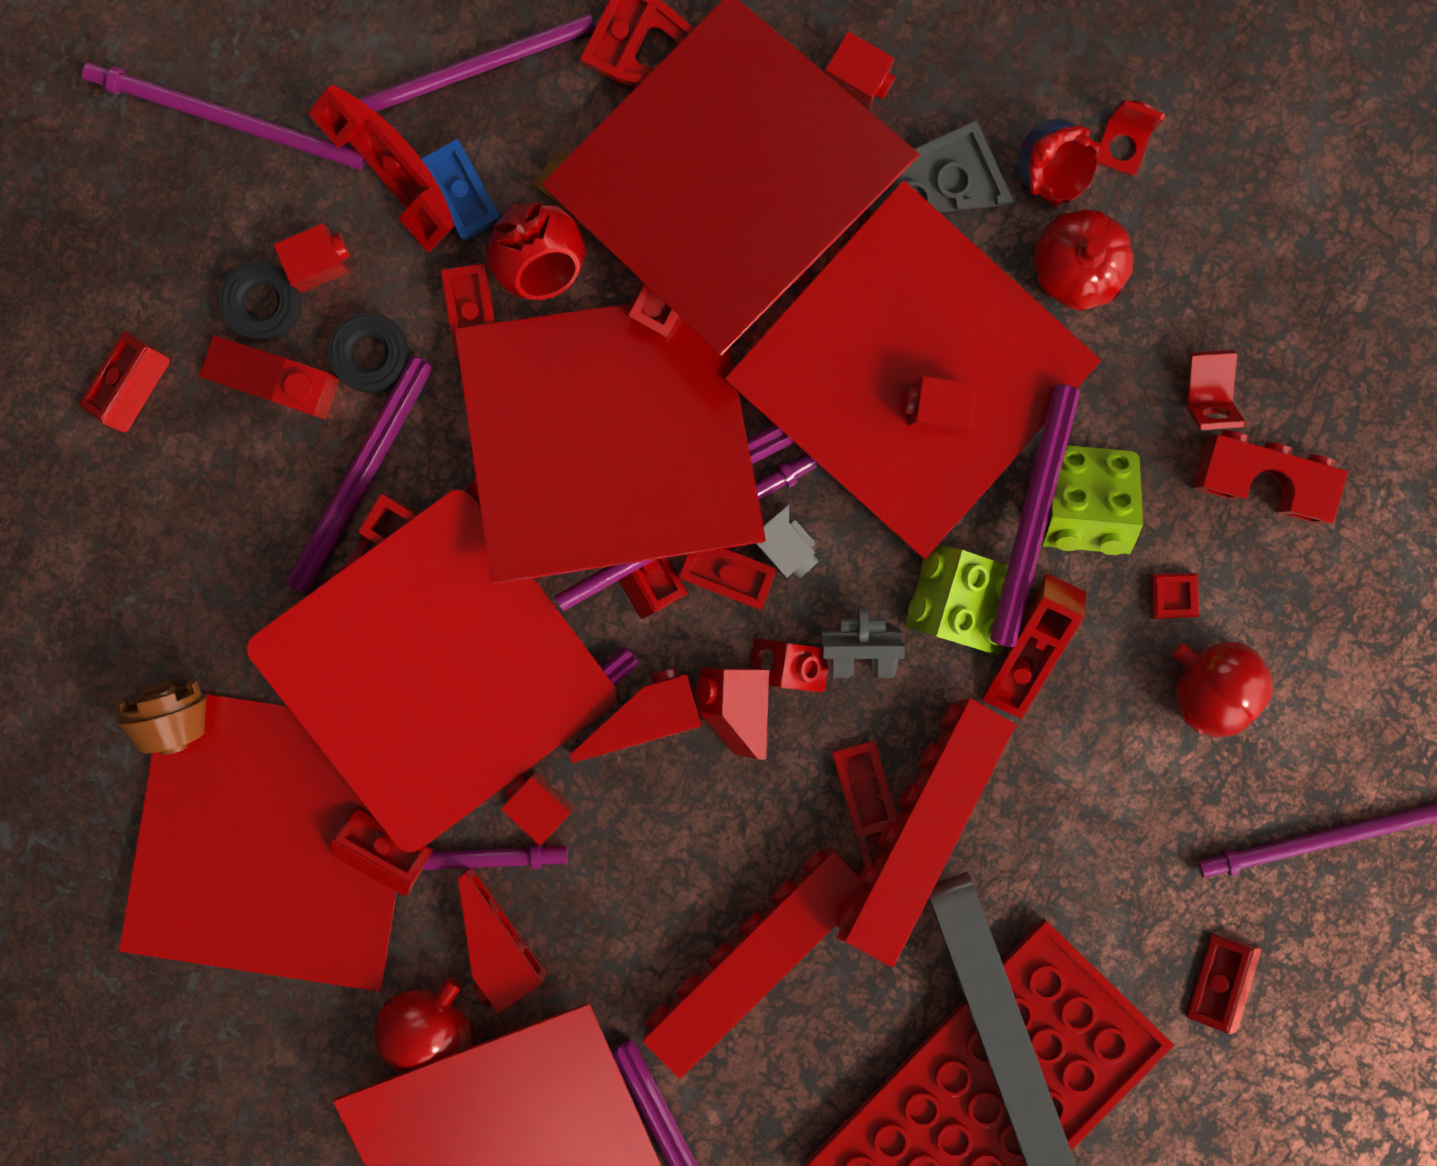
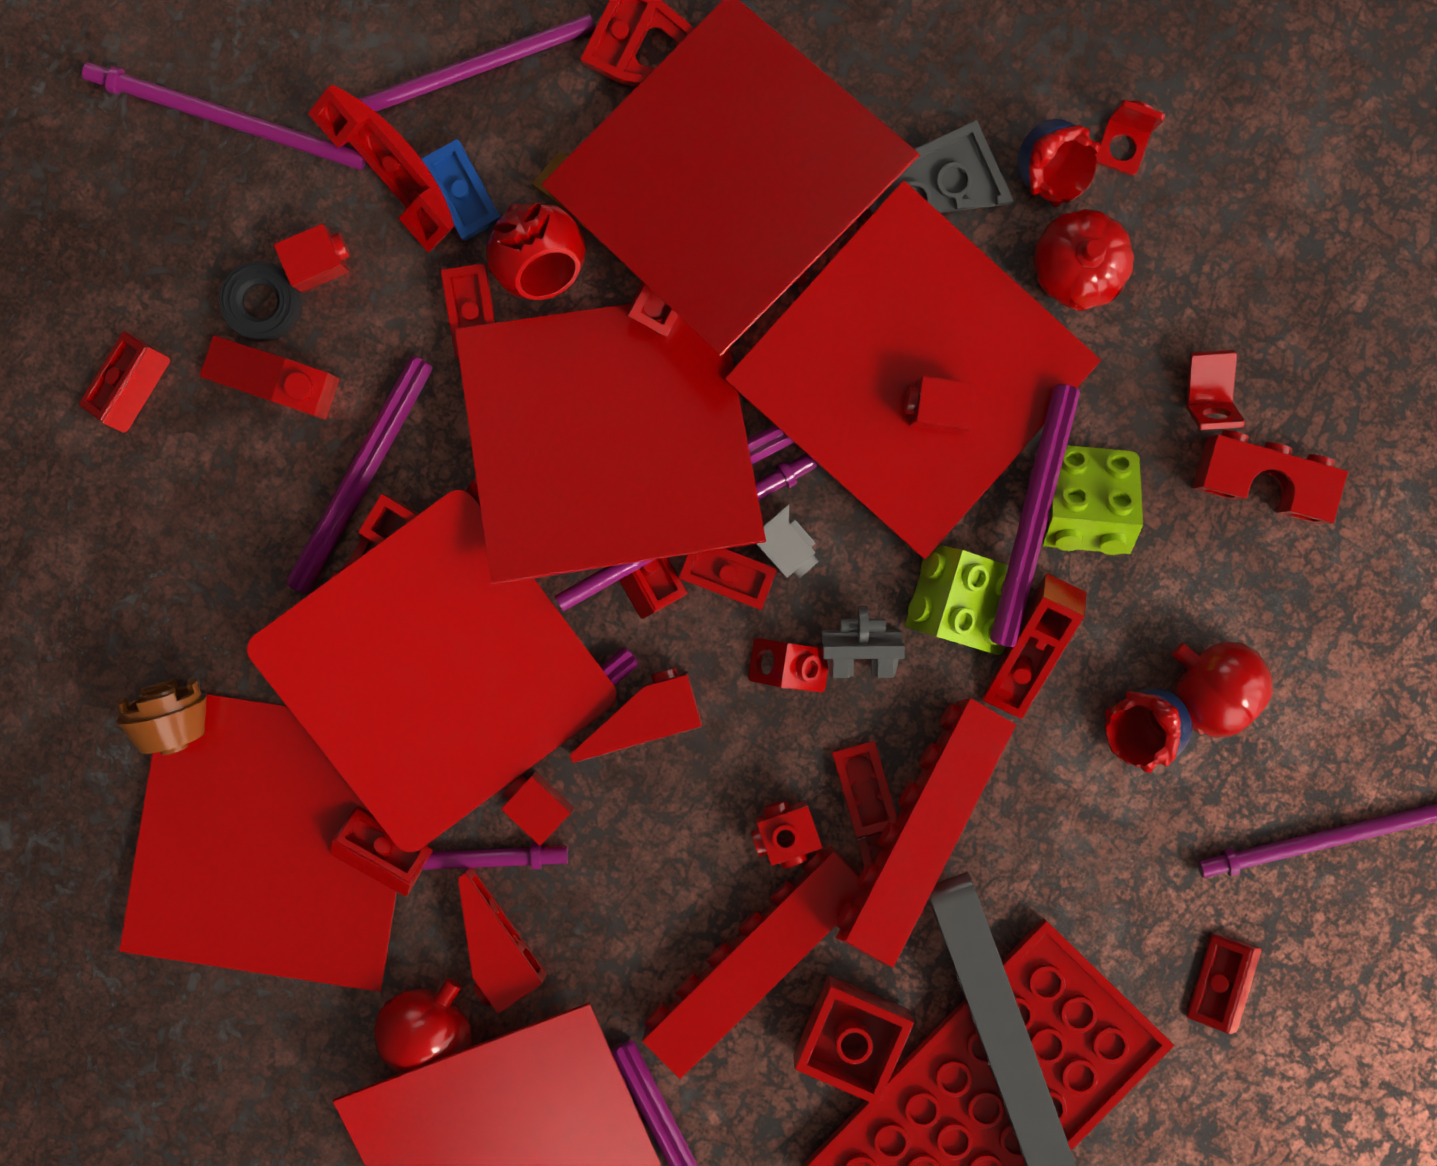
(342, 345): black tyre -> none
(736, 707): slope -> none
(789, 850): none -> red brick
(853, 1039): none -> red brick
(861, 69): red brick -> none
(1148, 728): none -> red hair
(1174, 595): red tile -> none

